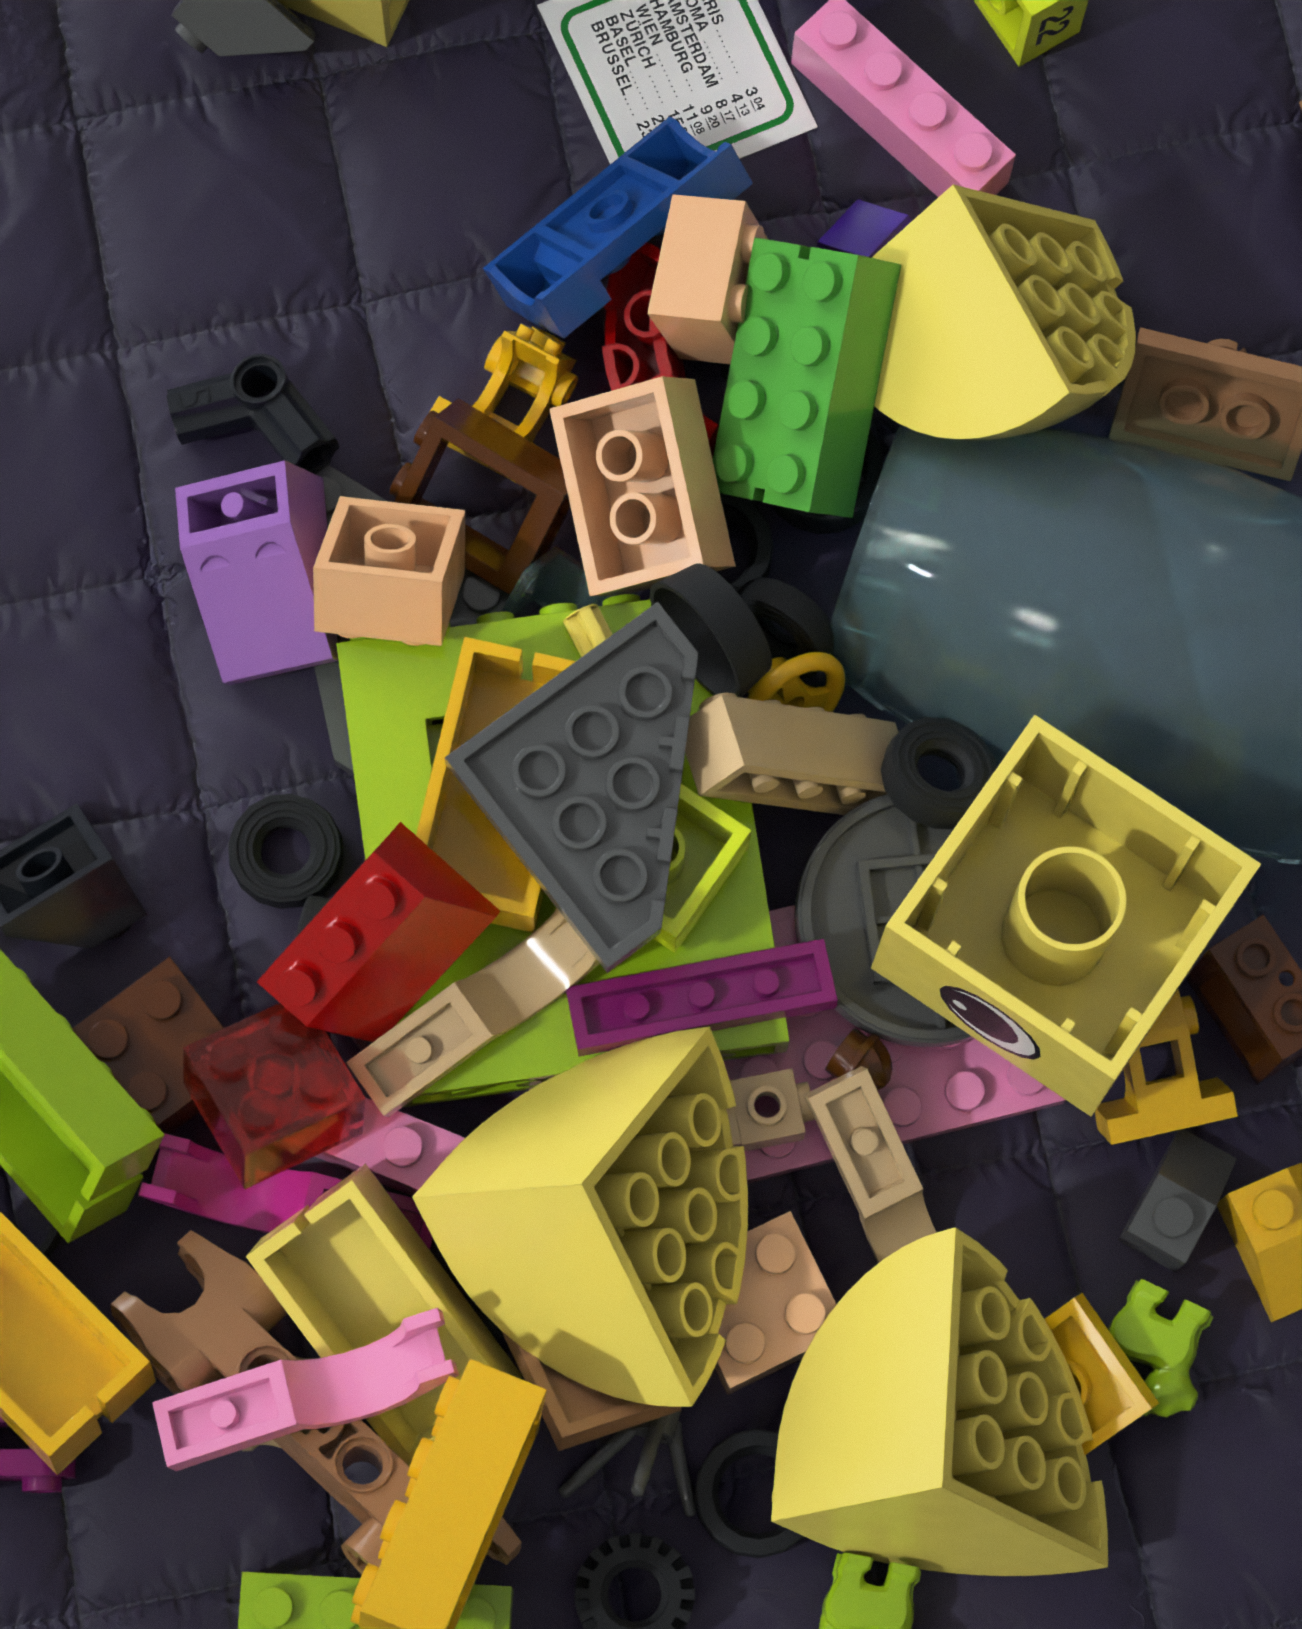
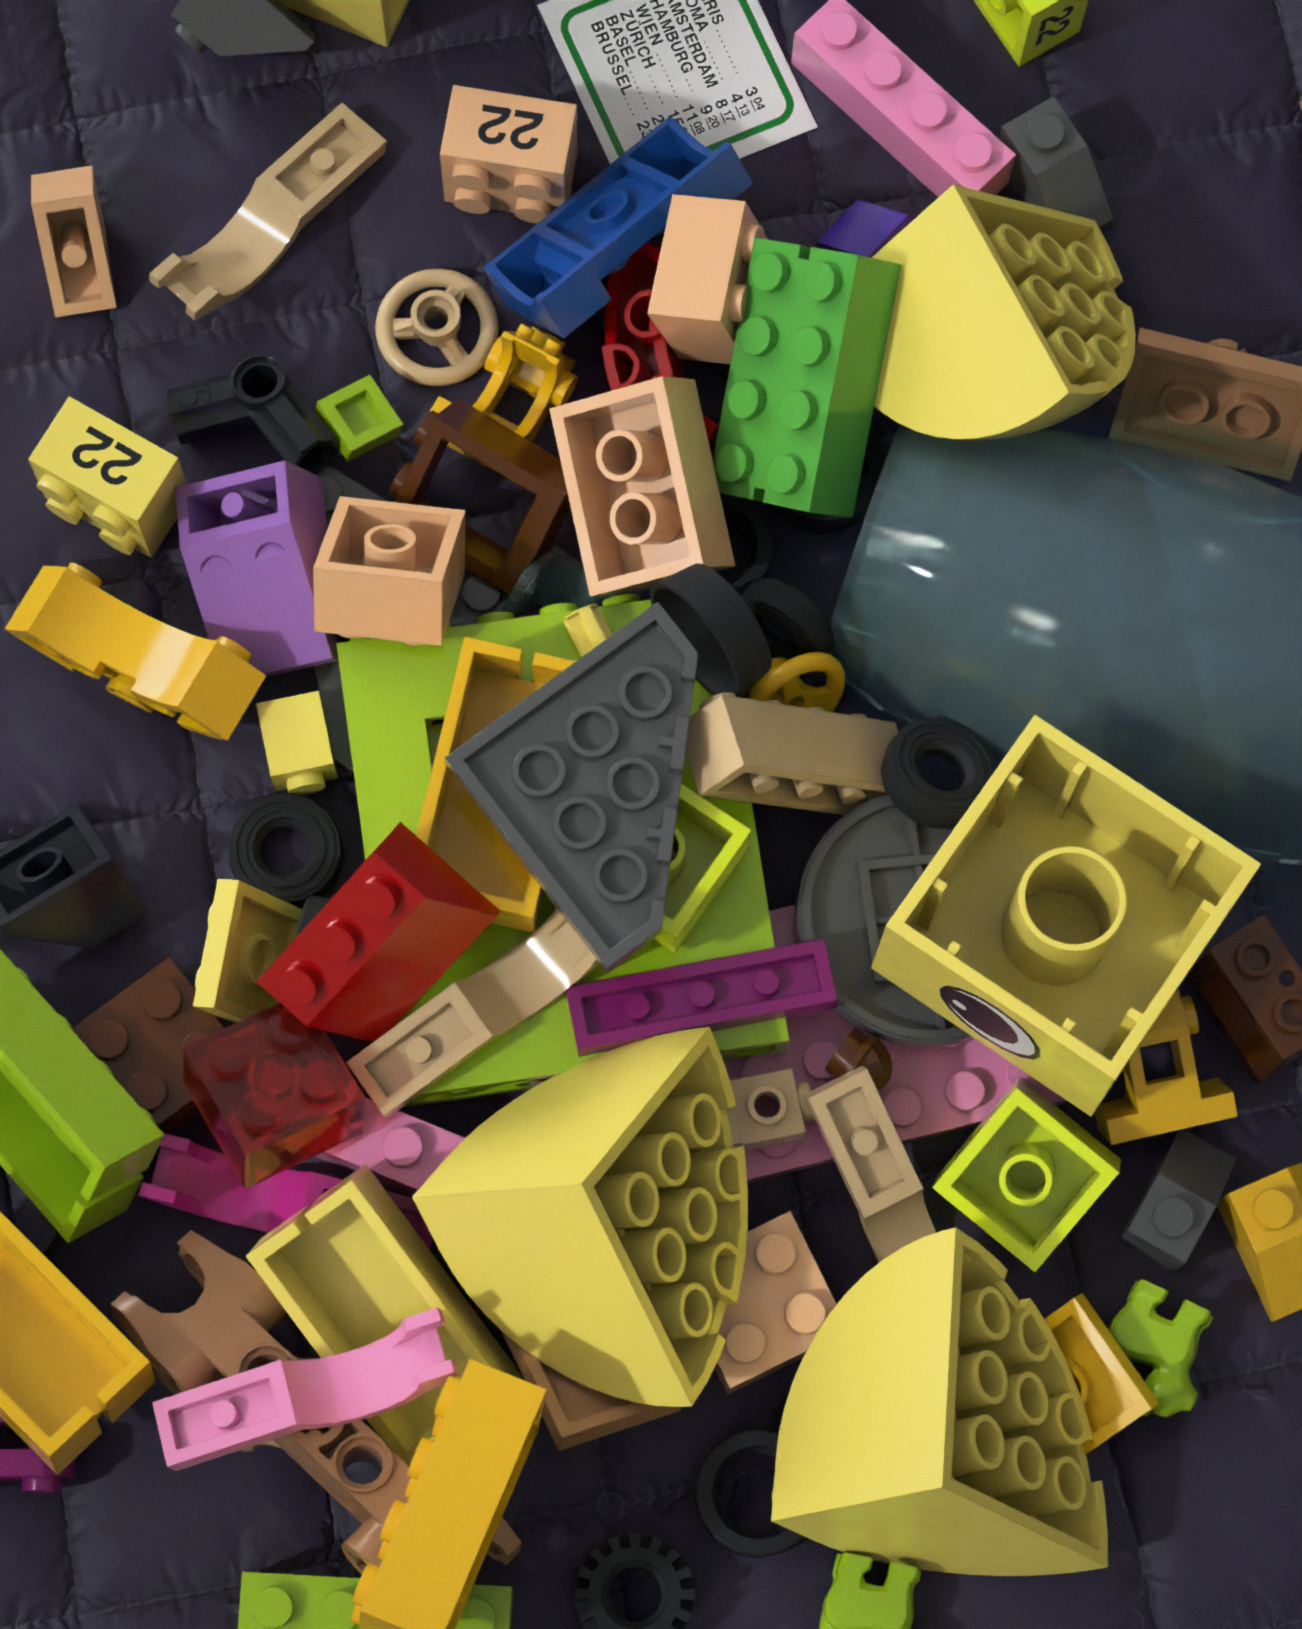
(73, 241): none -> light nougat slope
(107, 478): none -> light yellow brick
(143, 658): none -> yellow brick
(241, 943): none -> light yellow plate
(273, 213): none -> tan piece
(297, 743): none -> light yellow brick
(359, 417): none -> lime tile
(428, 306): none -> tan piece
(508, 153): none -> light nougat brick
(660, 1430): dark grey plant -> none
(1027, 1174): none -> neon yellow brick
(1055, 163): none -> dark grey slope

